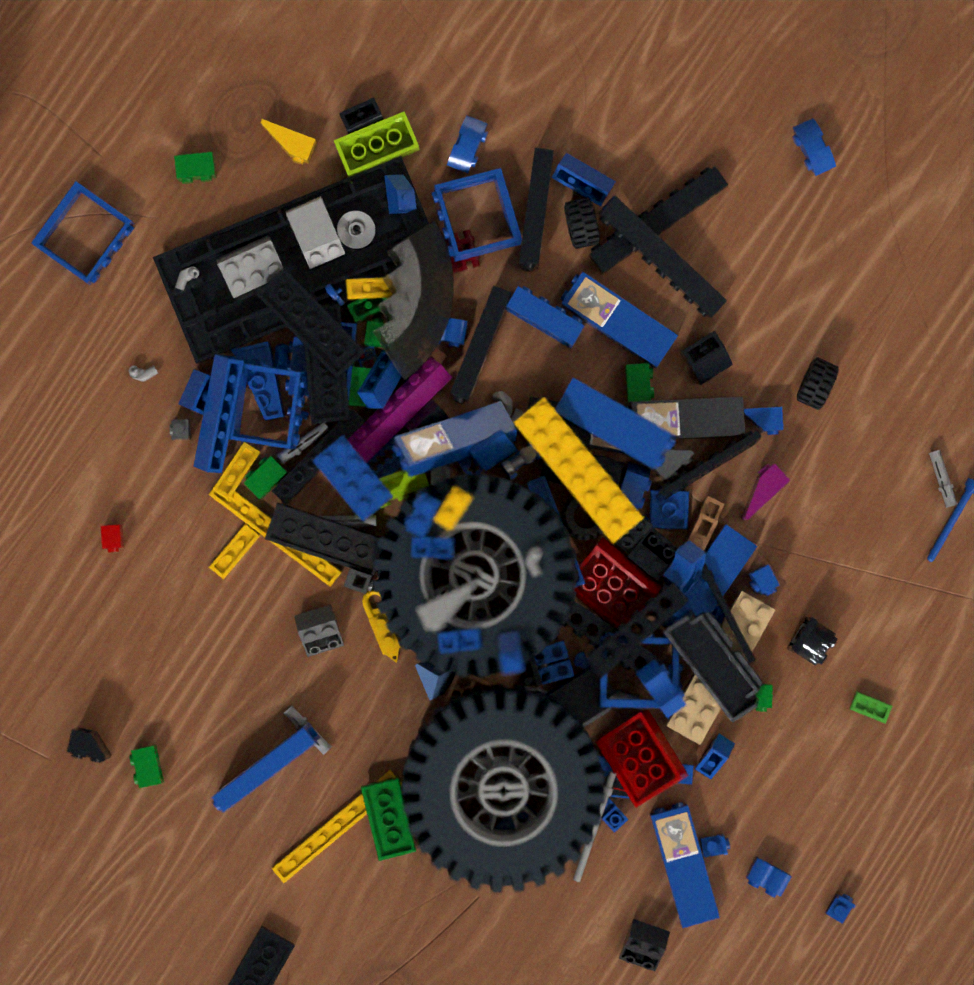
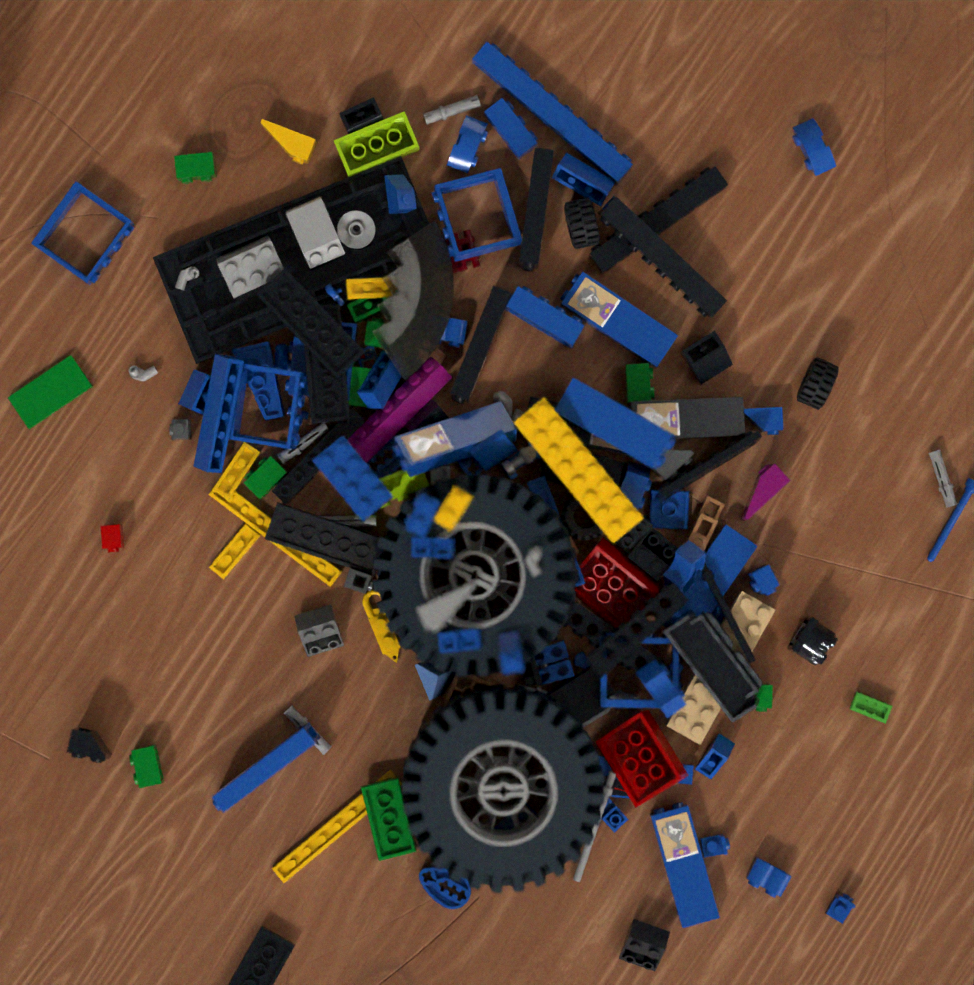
(50, 392): none -> green tile
(442, 897): none -> blue piece
(443, 113): none -> light grey pin
(511, 128): none -> blue brick
(551, 112): none -> blue brick

